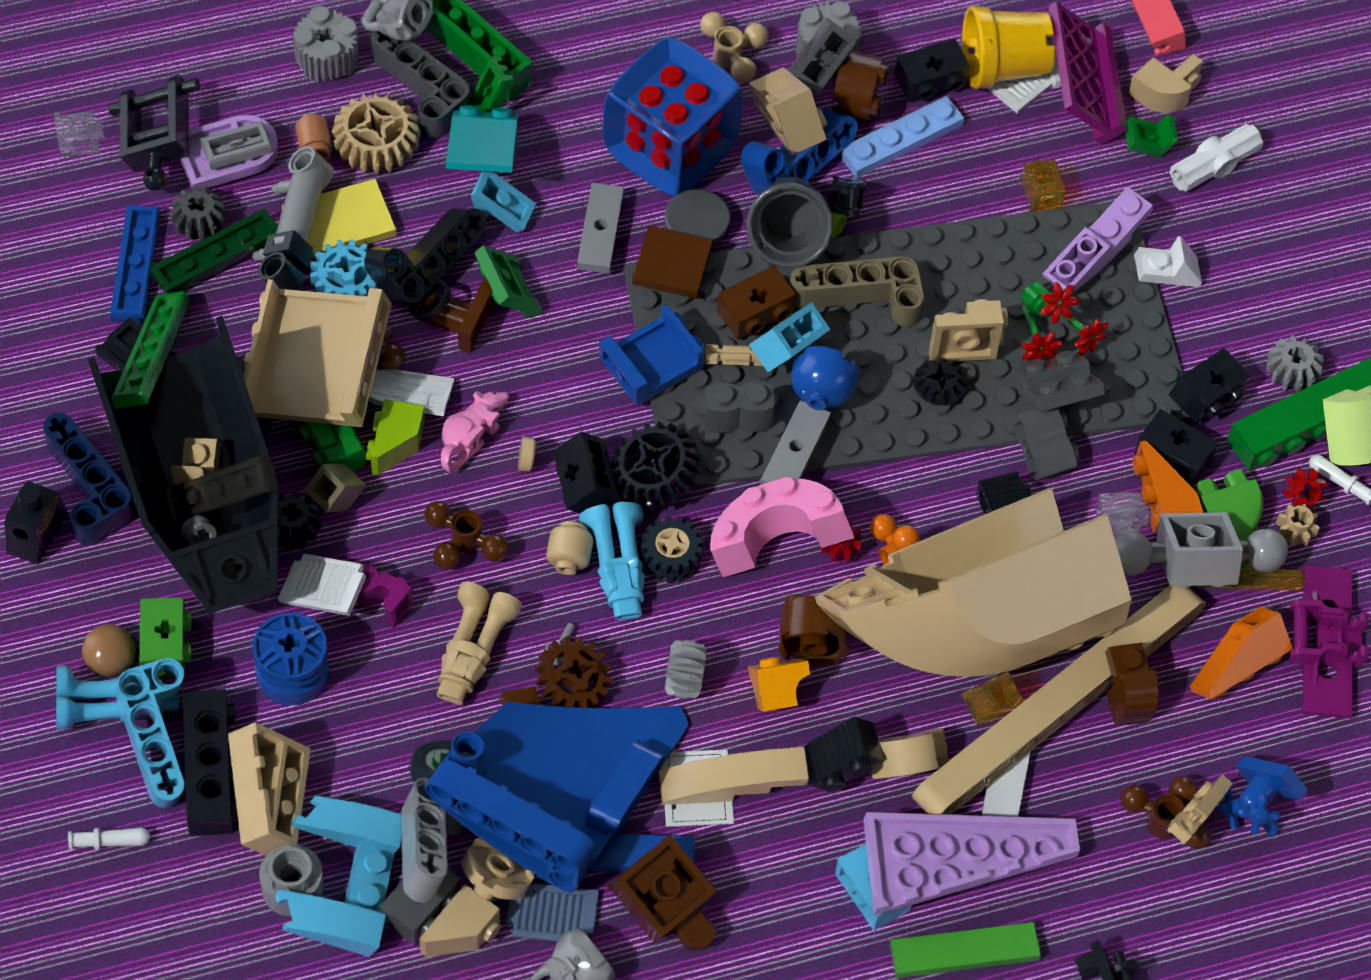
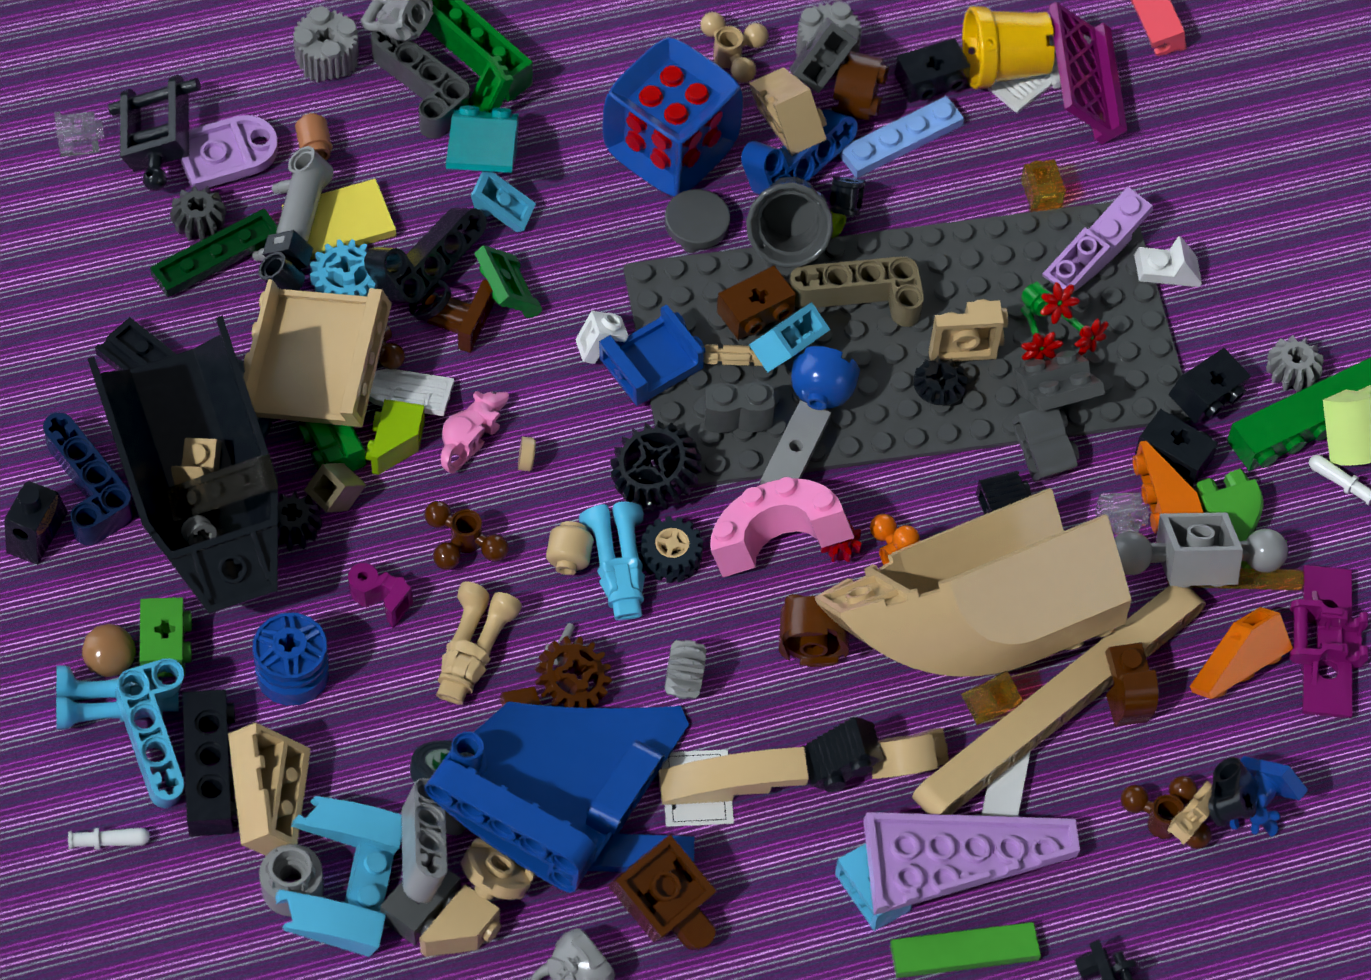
(134, 263): blue tile -> none
(151, 350): green tile -> none
(237, 149): light grey tile -> none
(323, 584): white window -> none
(391, 141): tan gear -> none
(550, 912): sand blue window -> none
(585, 472): black brick -> none
(596, 328): none -> white bracket
(600, 228): light grey tile -> none
(672, 262): reddish brown tile -> none
(777, 682): light orange brick -> none
(1151, 137): green bracket -> none
(1165, 89): tan brick -> none
(1216, 157): white piece -> none
(1232, 792): none -> black piece
(1296, 486): red gear -> none
(1297, 525): tan gear -> none

